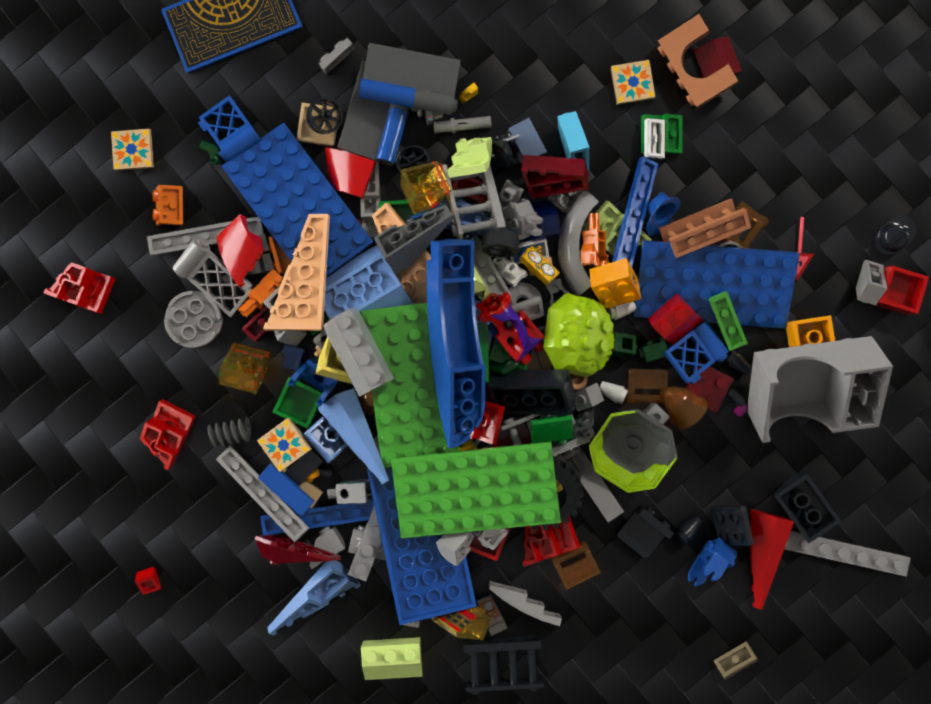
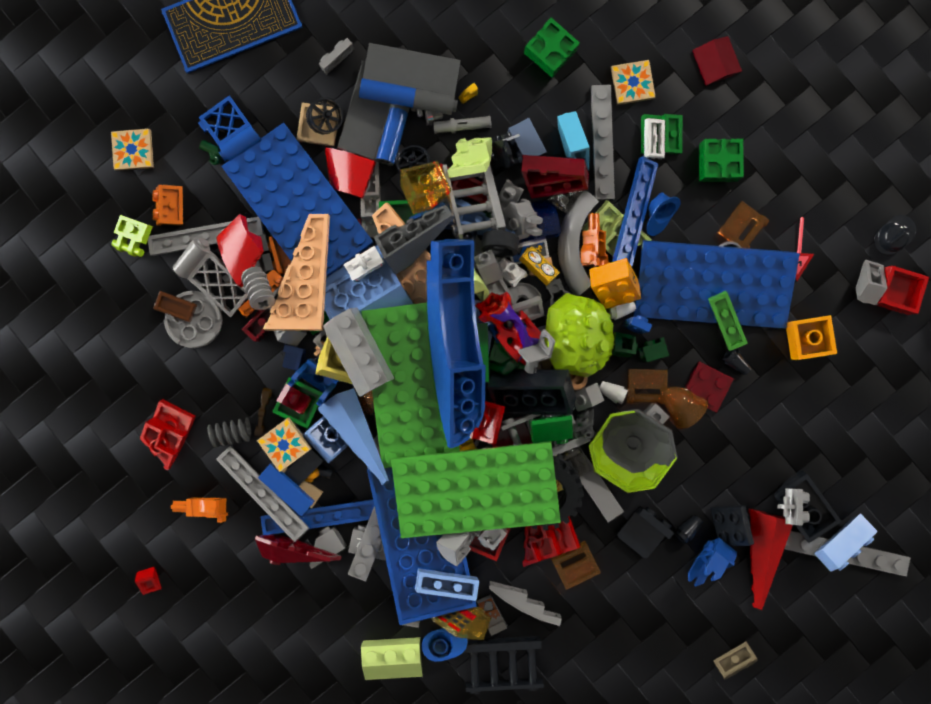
(82, 287): red slope -> none
(134, 230): none -> lime plate
(175, 306): none -> reddish brown tile
(202, 508): none -> orange piece
(243, 368): clear yellow slope -> none
(257, 288): none -> light grey piece
(265, 398): none -> dark brown piece
(294, 399): none -> dark red bracket
(325, 584): medium blue wedge -> none
(351, 491): light grey torso -> none
(364, 264): none -> white hips
(442, 645): none -> blue piece
(446, 584): none -> light blue brick
(488, 267): none -> light grey brick
(538, 352): none -> light grey bracket
(551, 47): none -> green piece
(602, 142): none -> light grey plate
(637, 324): none -> blue plate
(674, 319): red slope -> none
(675, 45): nougat arch -> none
(705, 227): nougat fence -> none
(706, 343): blue piece -> none
(721, 160): none -> green piece
(740, 402): black arm -> none
(793, 506): none -> light grey hips
(827, 381): light grey piece -> none
(846, 543): none -> light blue brick

